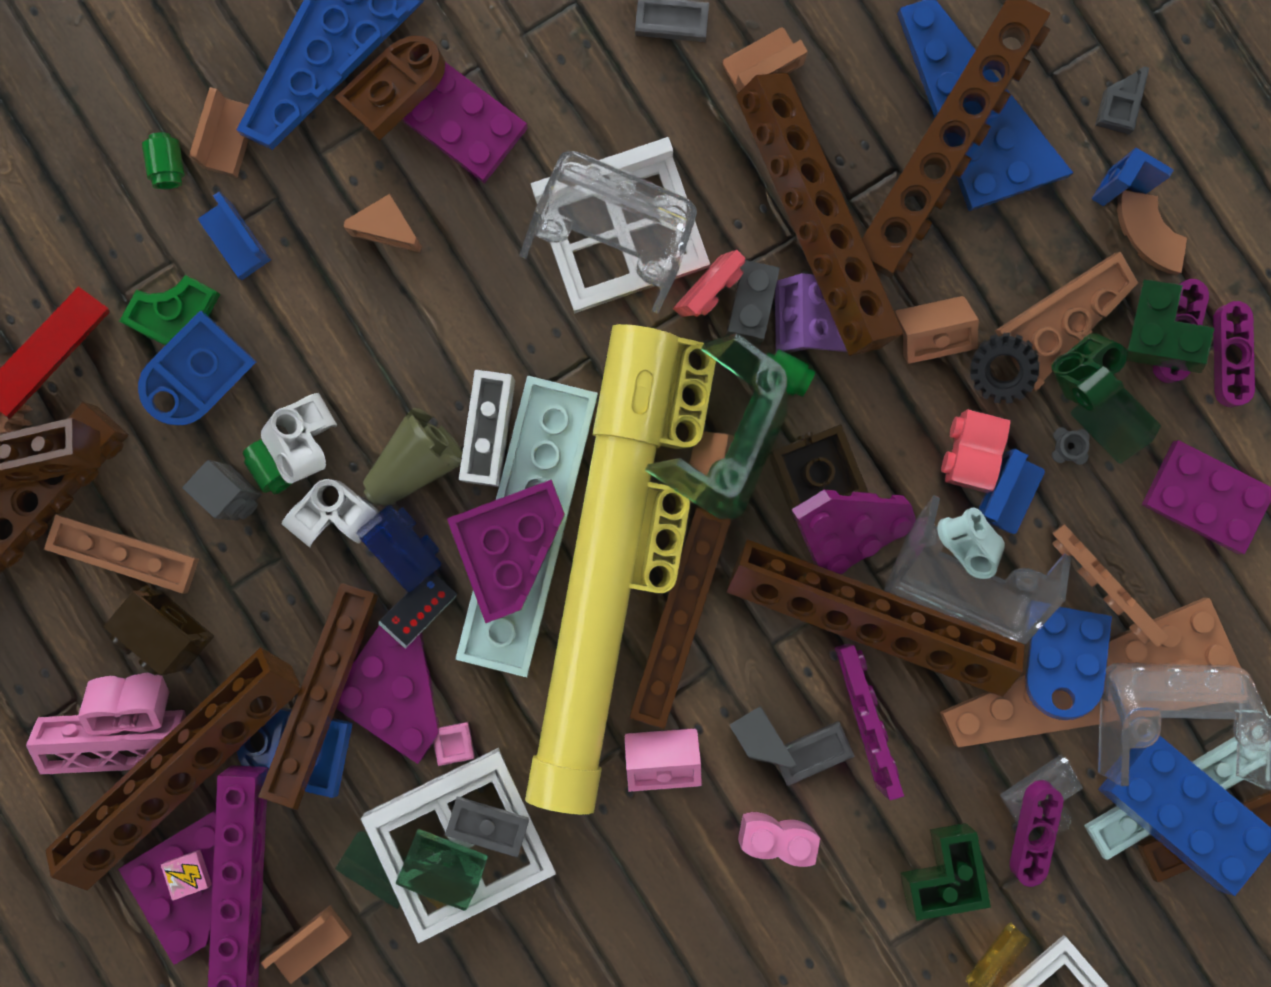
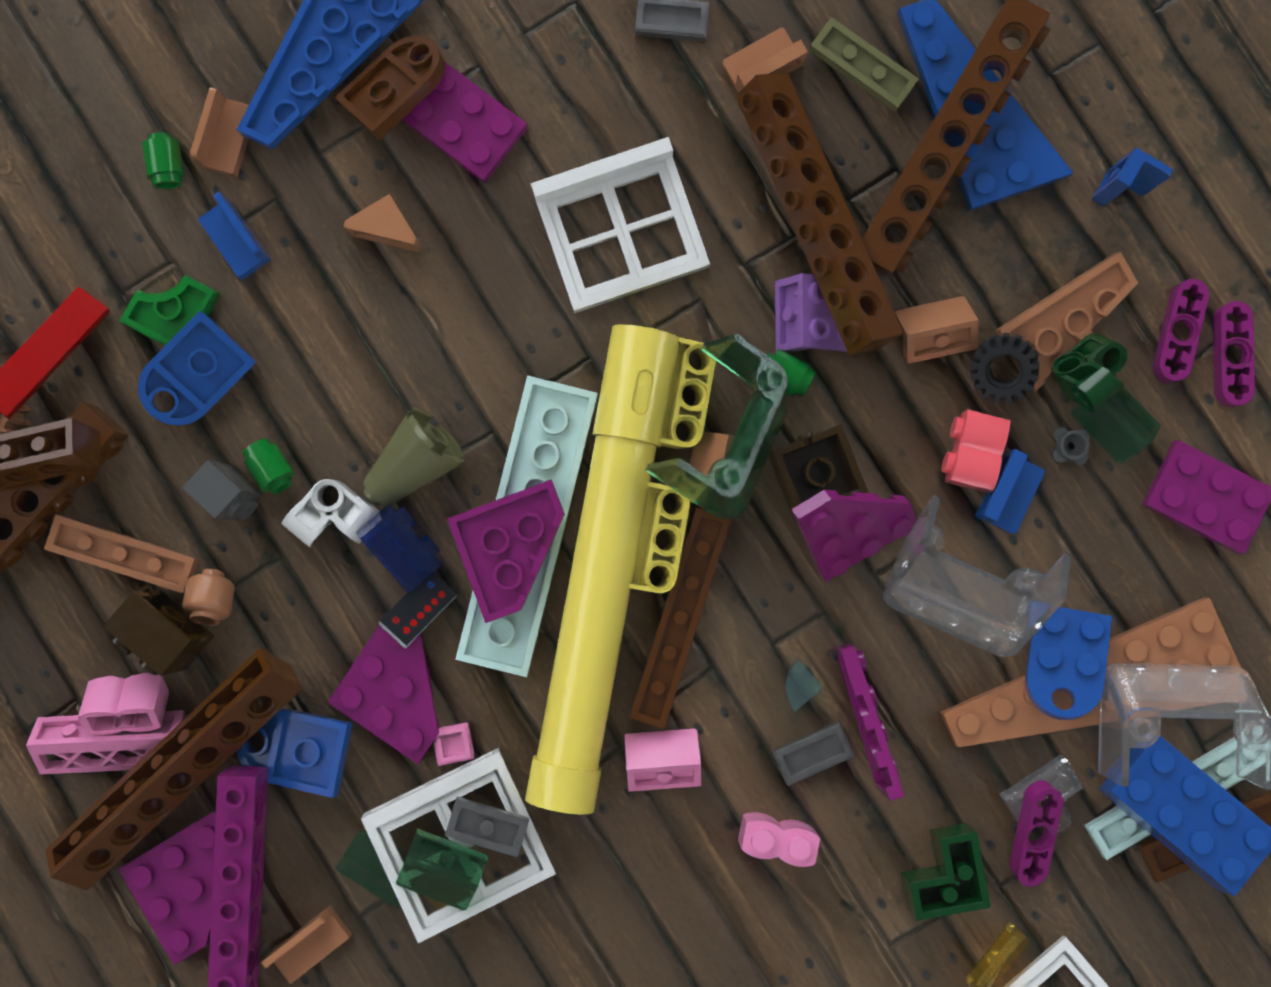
(186, 875): tile -> none
(208, 597): none -> nougat head
(298, 453): white piece -> none
(319, 697): reddish brown plate -> none
(487, 428): white brick -> none
(617, 212): clear windscreen -> none
(702, 295): coral tile -> none
(753, 301): dark grey brick -> none
(761, 739): dark grey tile -> none
(800, 685): none -> clear light blue tile
(863, 64): none -> olive plate
(876, 618): reddish brown brick -> none
(974, 542): light aqua piece -> none
(1118, 598): nougat wing -> none
(1122, 103): dark grey tile -> none
(1148, 233): nougat tile -> none
(1162, 340): dark green brick -> none

